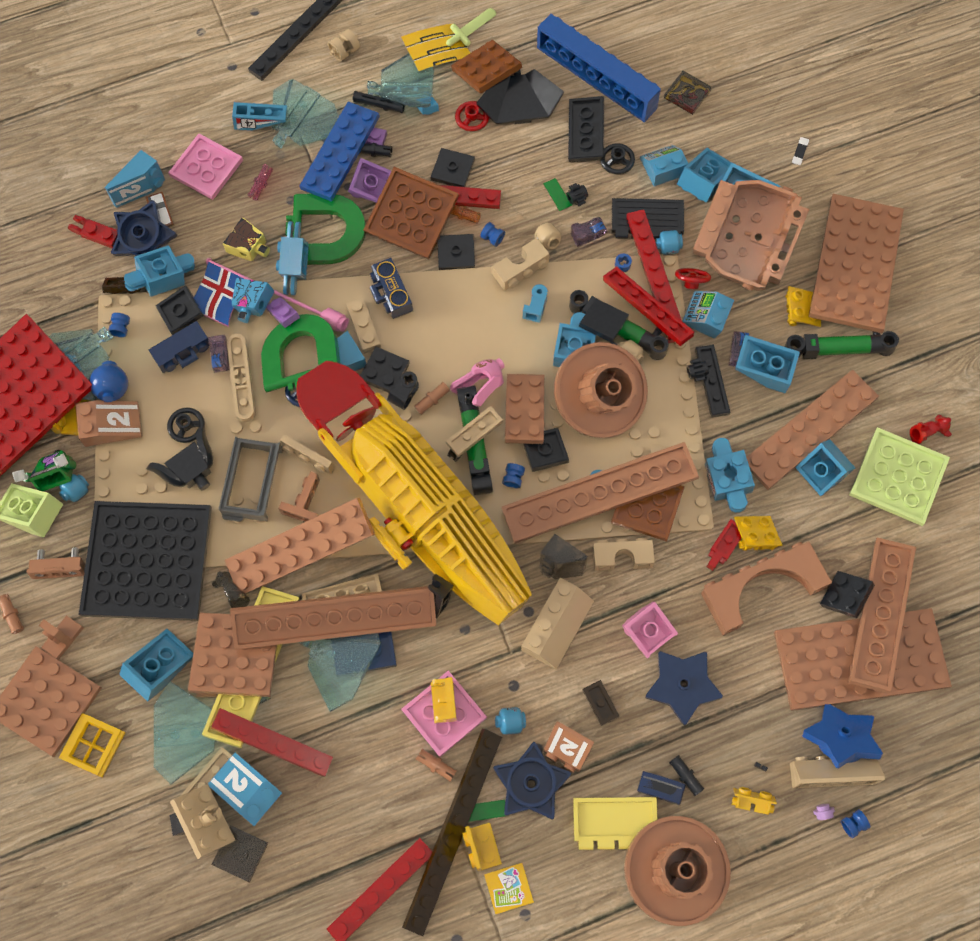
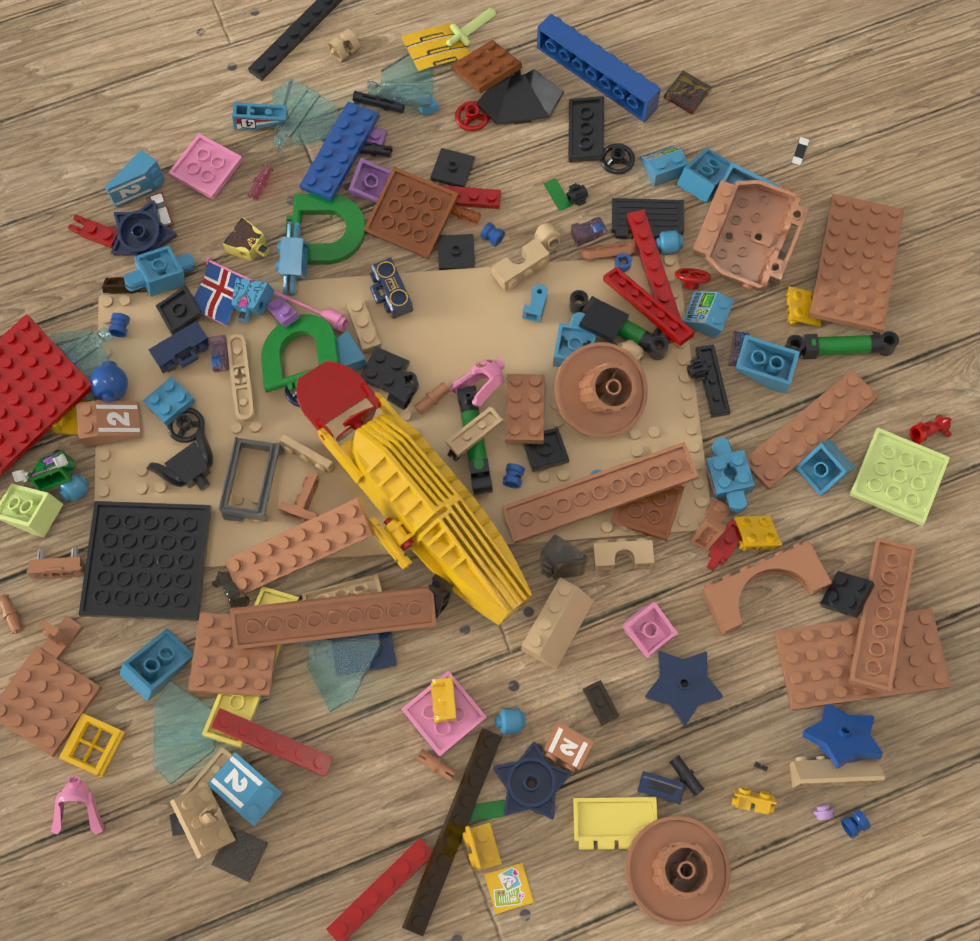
(80, 792): none -> bright pink piece
(169, 401): none -> dark azure plate
(607, 251): none -> nougat plate
(711, 524): none -> nougat bracket

